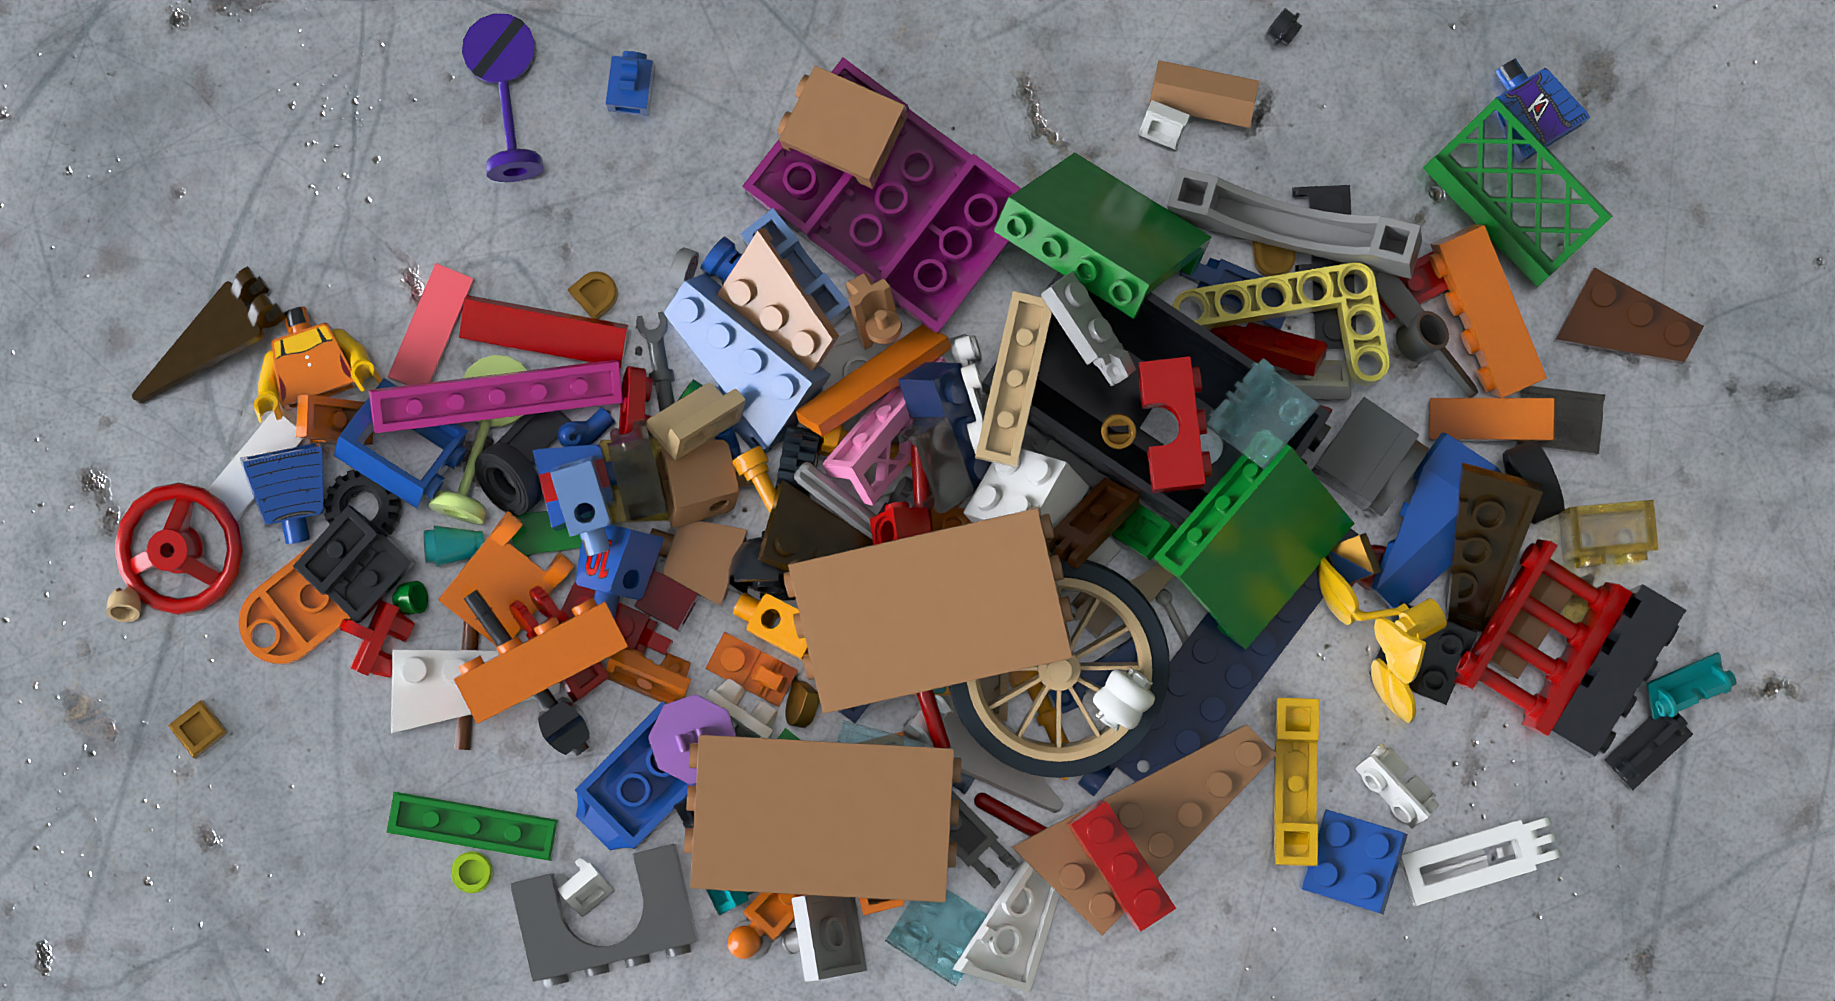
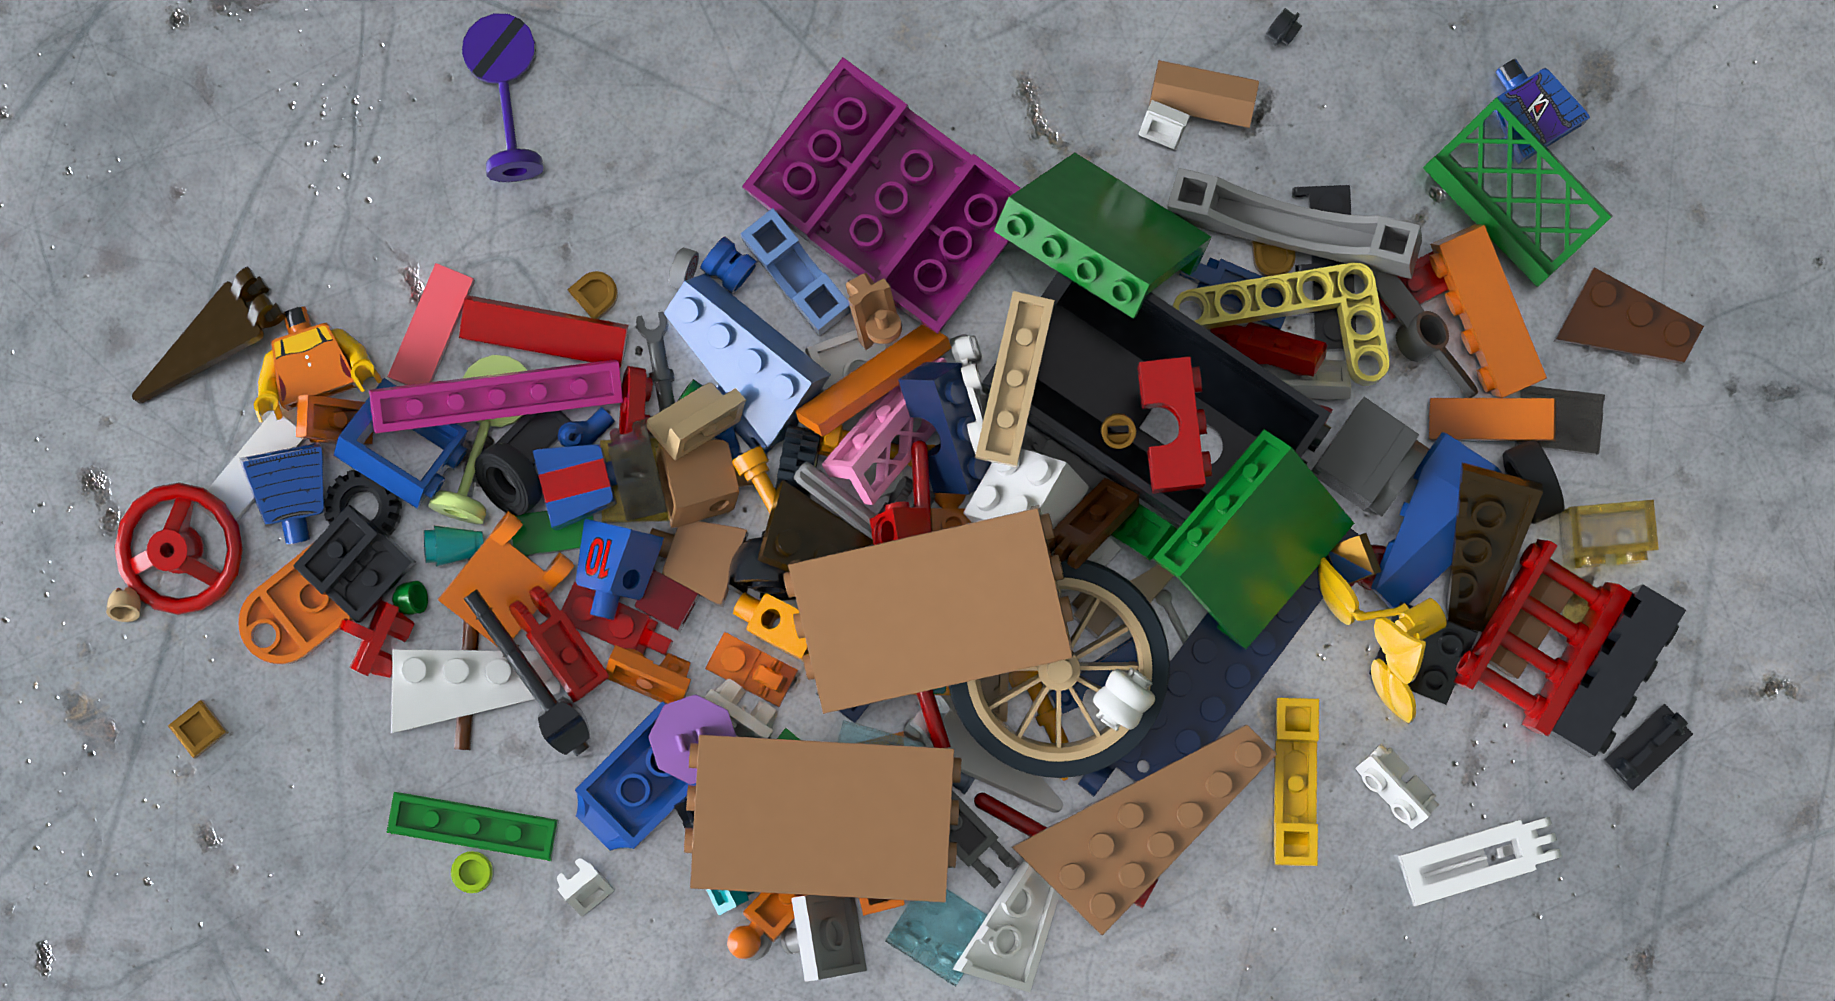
(540, 661): orange brick -> none
(556, 950): dark grey arch -> none
(577, 484): medium blue torso -> none
(630, 84): blue brick -> none
(774, 301): wing -> none
(801, 704): pearl gold tile -> none
(842, 125): medium nougat panel -> none
(940, 462): clear smoke hinge -> none
(1088, 328): light grey hinge -> none
(1121, 865): red arch -> none
(1261, 414): clear light blue hinge -> none
(1355, 861): blue plate -> none
(1688, 686): teal hinge -> none

